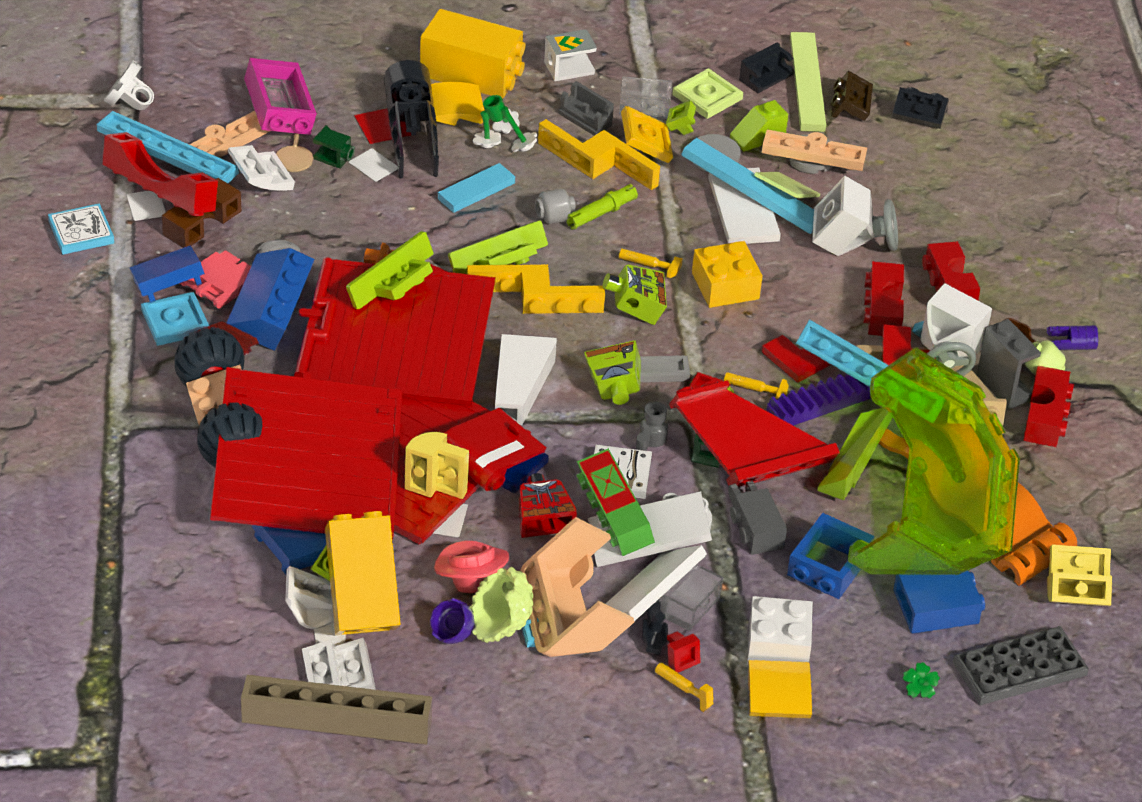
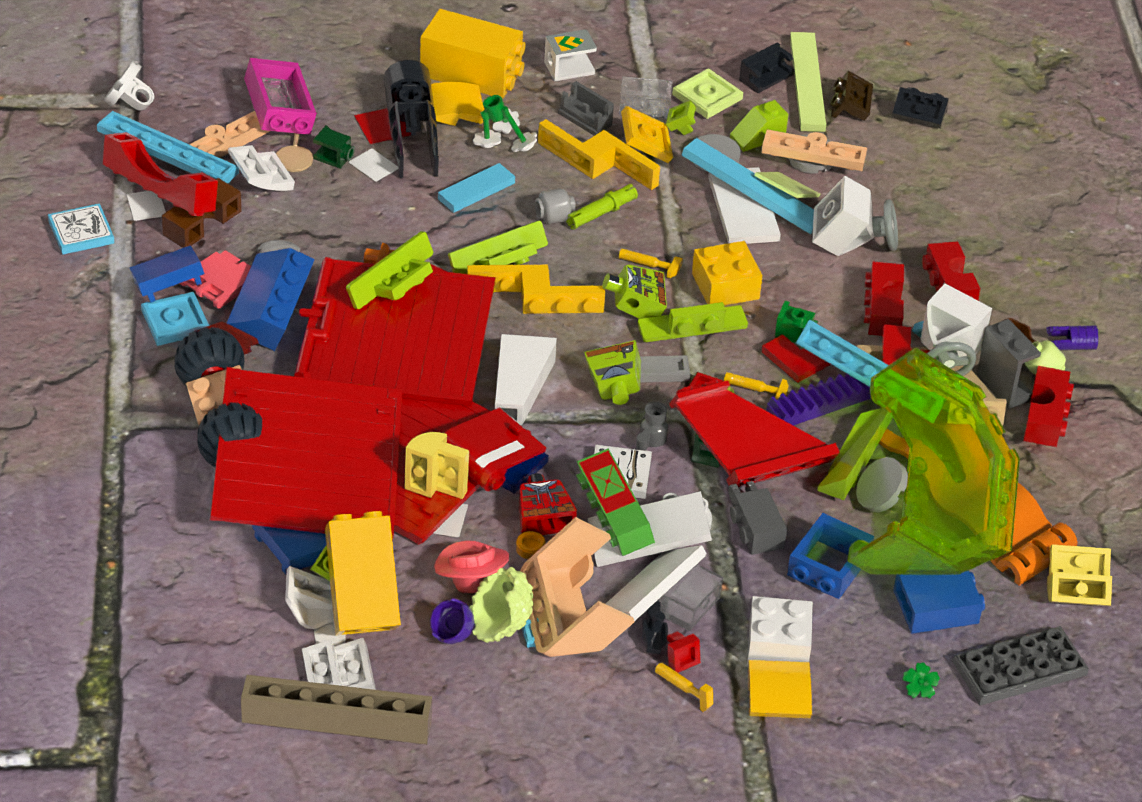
(529, 543): none -> light orange tile
(693, 322): none -> lime bracket
(792, 321): none -> green brick
(881, 484): none -> light grey tile

